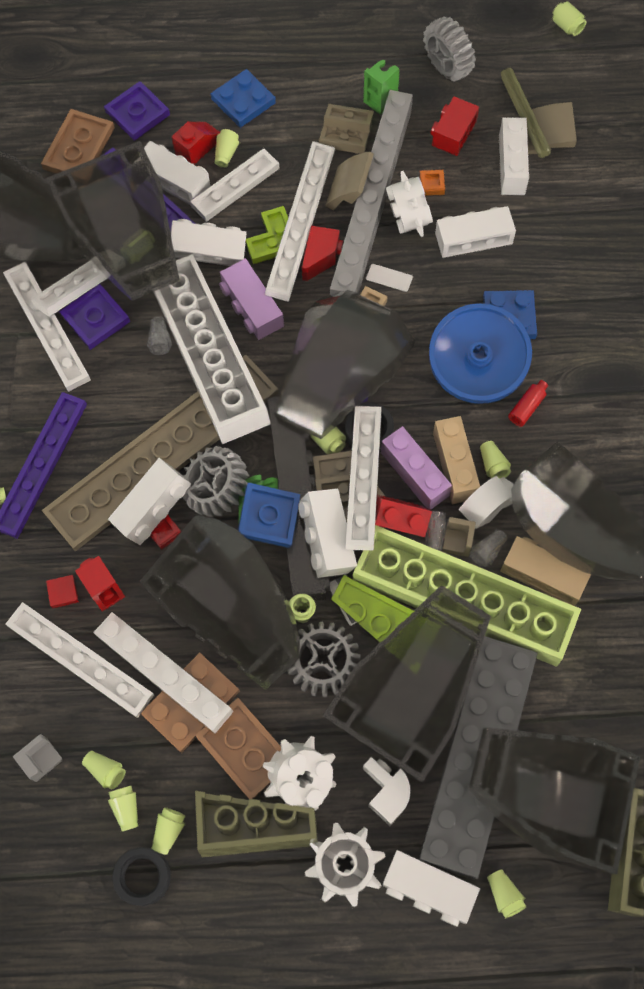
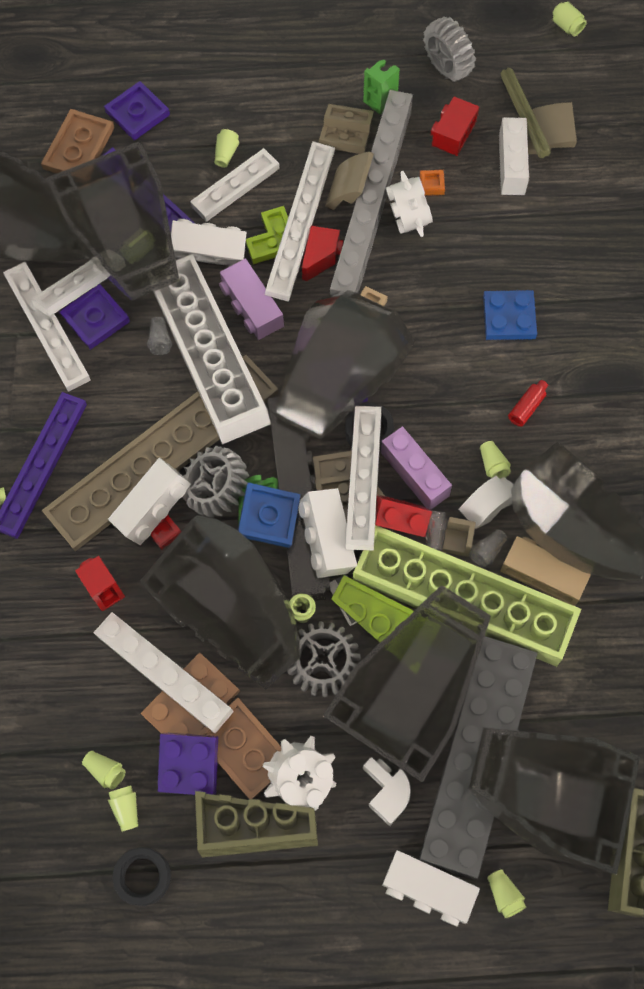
(38, 758): light grey panel -> none
(62, 591): red tile -> none
(80, 660): white plate -> none
(167, 830): yellowish green cone -> none
(177, 174): white brick -> none
(187, 763): none -> dark purple plate
(194, 140): red slope -> none
(243, 98): blue plate -> none
(331, 443): yellowish green brick -> none
(342, 846): white brick -> none
(389, 277): white sticker -> none
(456, 458): tan brick -> none
(475, 231): white brick -> none
(480, 353): blue dish -> none

